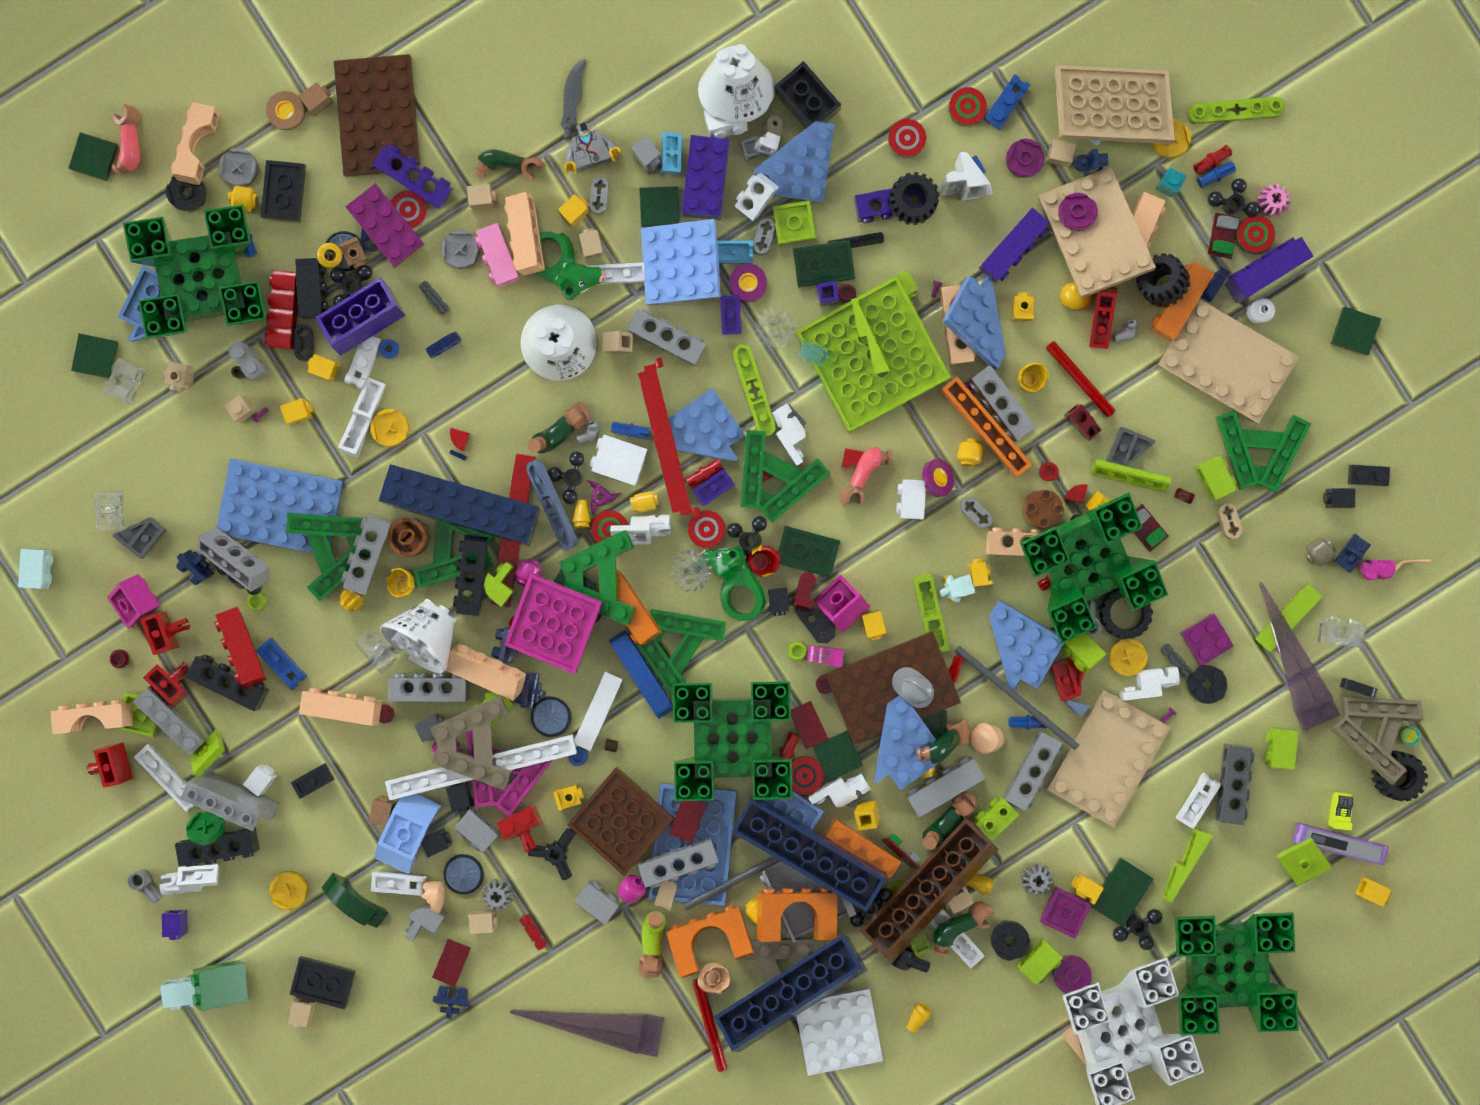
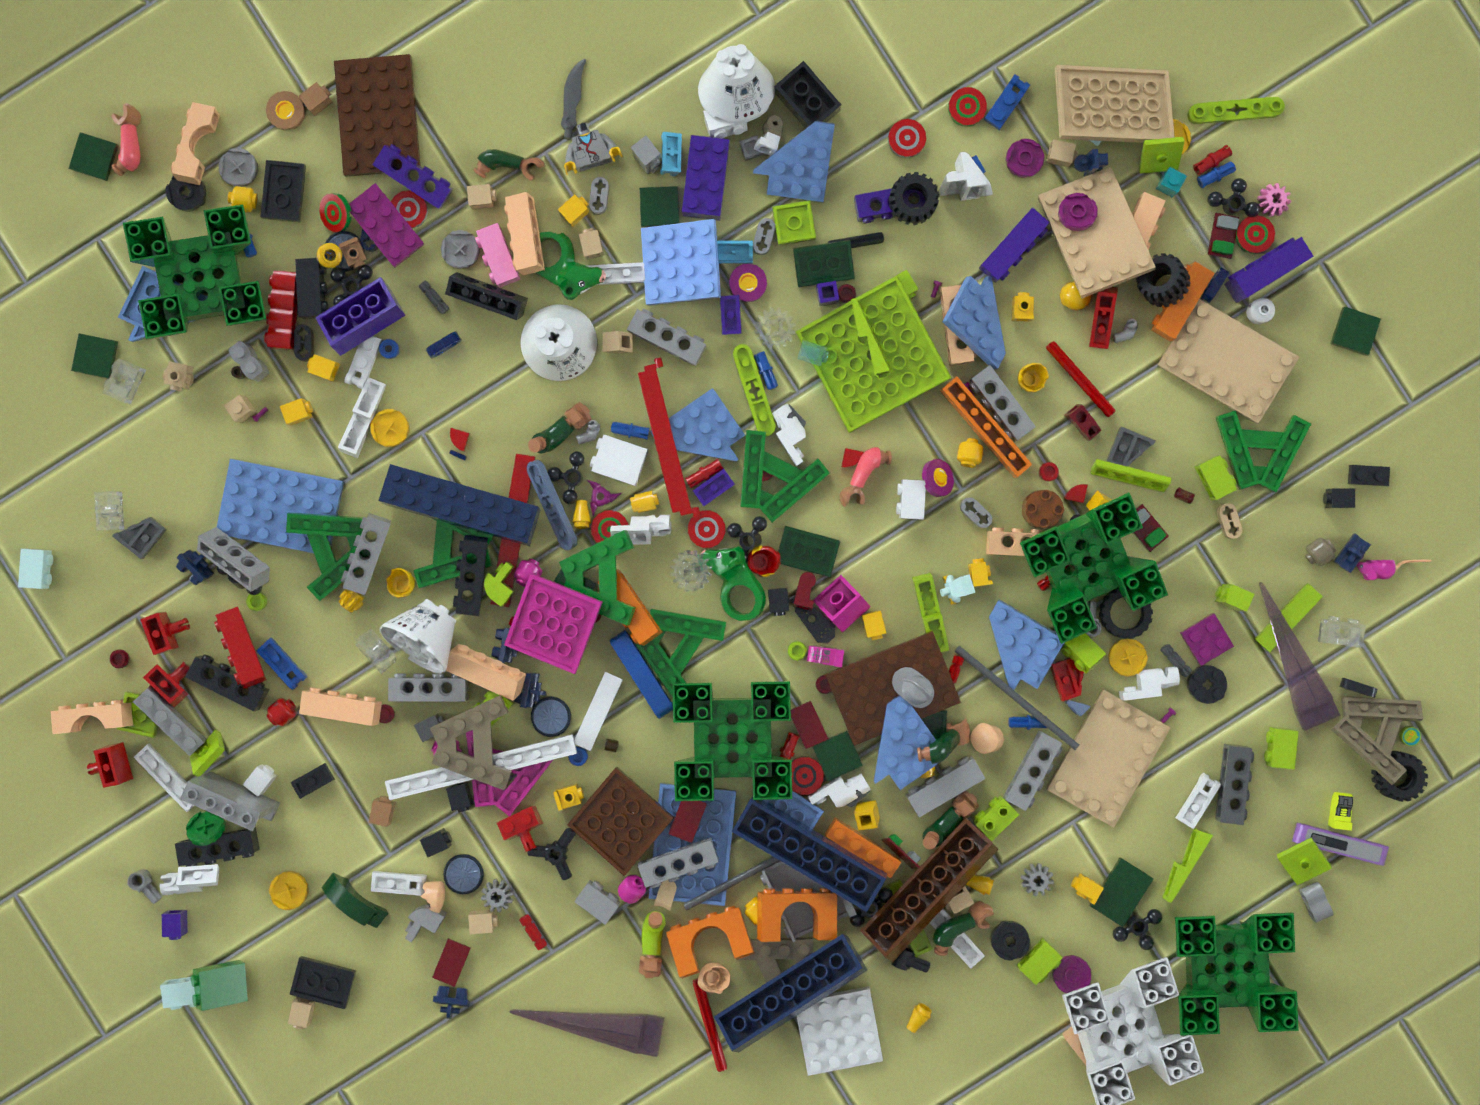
(133, 600): dark pink slope -> none
(281, 712): none -> red head
(335, 212): none -> red tile
(406, 831): light blue slope -> none
(408, 537): dark orange brick -> none
(477, 830): light grey brick -> none
(486, 296): none -> black brick
(759, 199): white brick -> none
(766, 370): none -> blue axle
(1065, 912): magenta plate -> none
(1161, 154): none -> lime plate
(1234, 597): none -> lime brick
(1316, 902): none -> light grey axle
(1373, 891): yellow brick -> none

